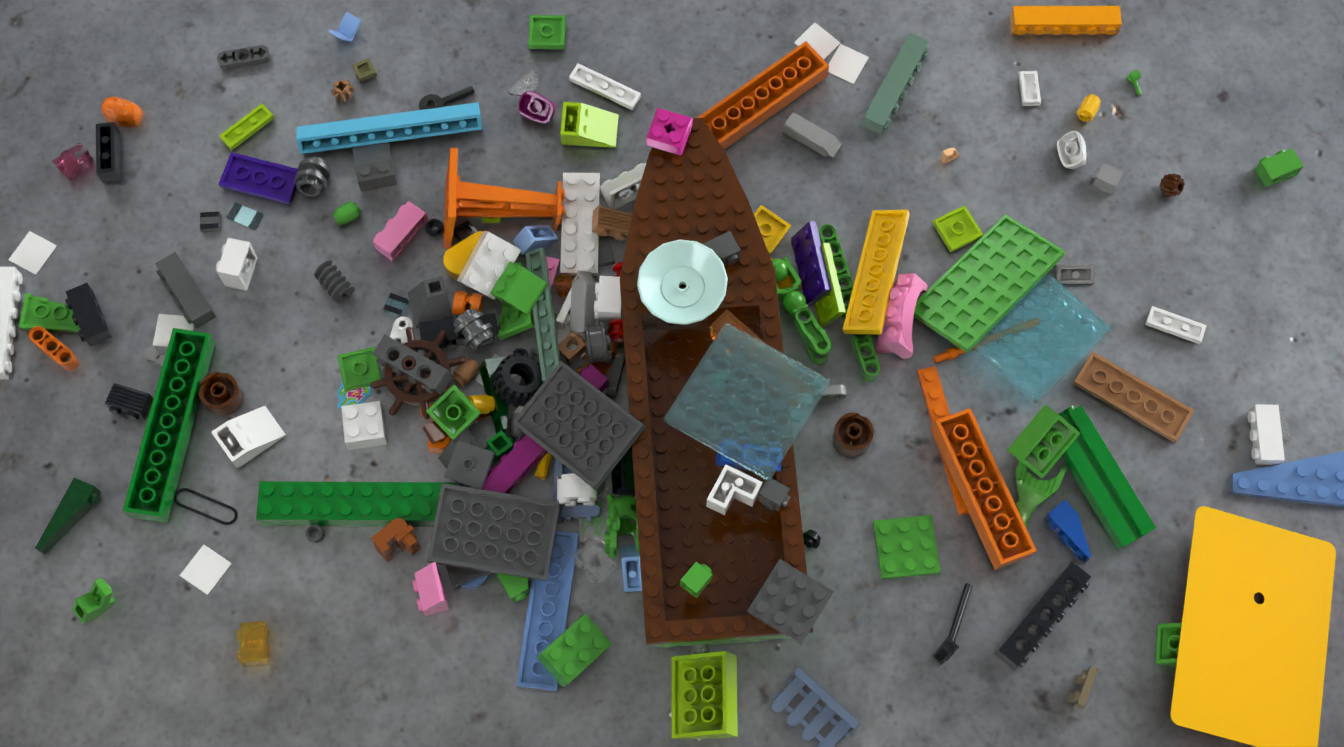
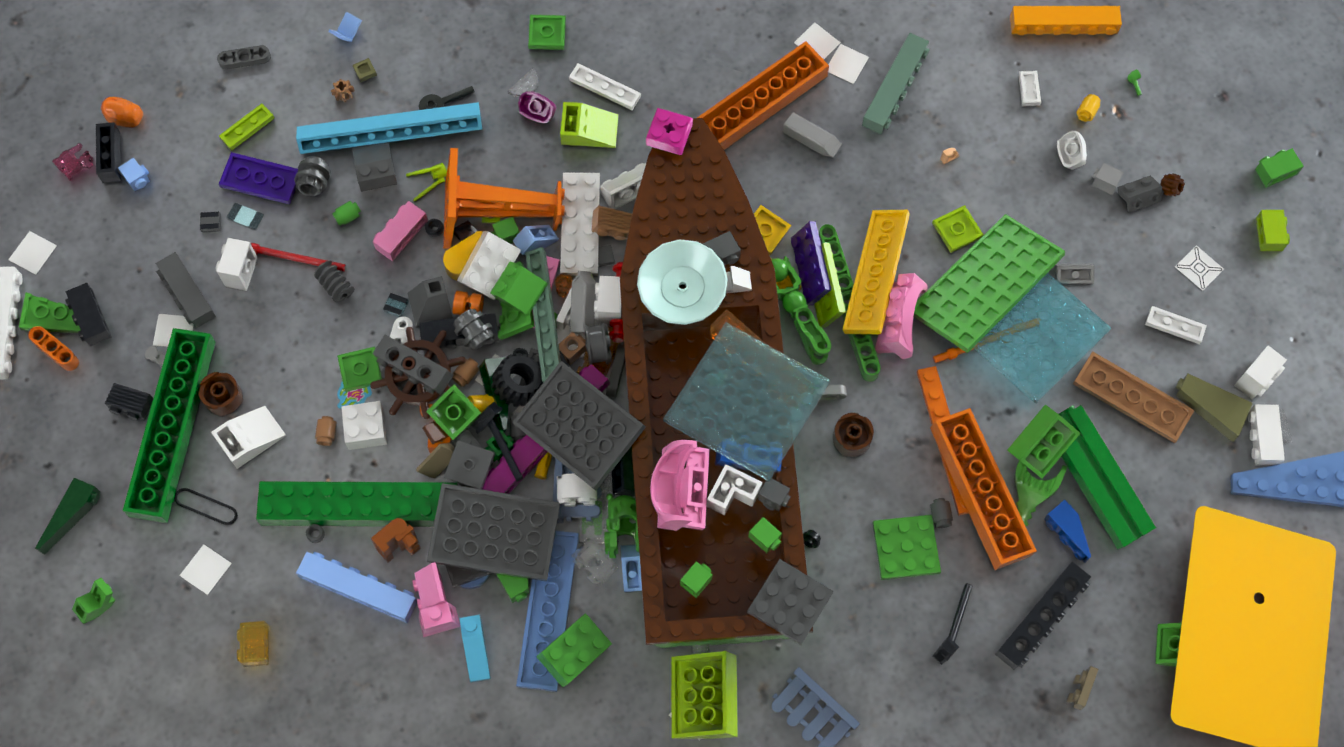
(134, 174): none -> light blue brick
(294, 257): none -> red bar
(325, 431): none -> medium nougat brick
(357, 587): none -> light blue brick
(437, 172): none -> lime plant
(437, 460): none -> dark tan slope
(438, 619): none -> bright pink torso
(475, 648): none -> medium azure slope
(487, 419): none -> black piece
(506, 229): none -> bright green brick
(681, 489): none -> bright pink piece
(738, 280): none -> white slope
(765, 535): none -> bright green brick
(941, 513): none -> dark grey brick
(1141, 193): none -> dark grey bracket
(1199, 267): none -> white sticker
(1215, 405): none -> olive slope
(1261, 373): none -> white brick
(1272, 230): none -> lime brick

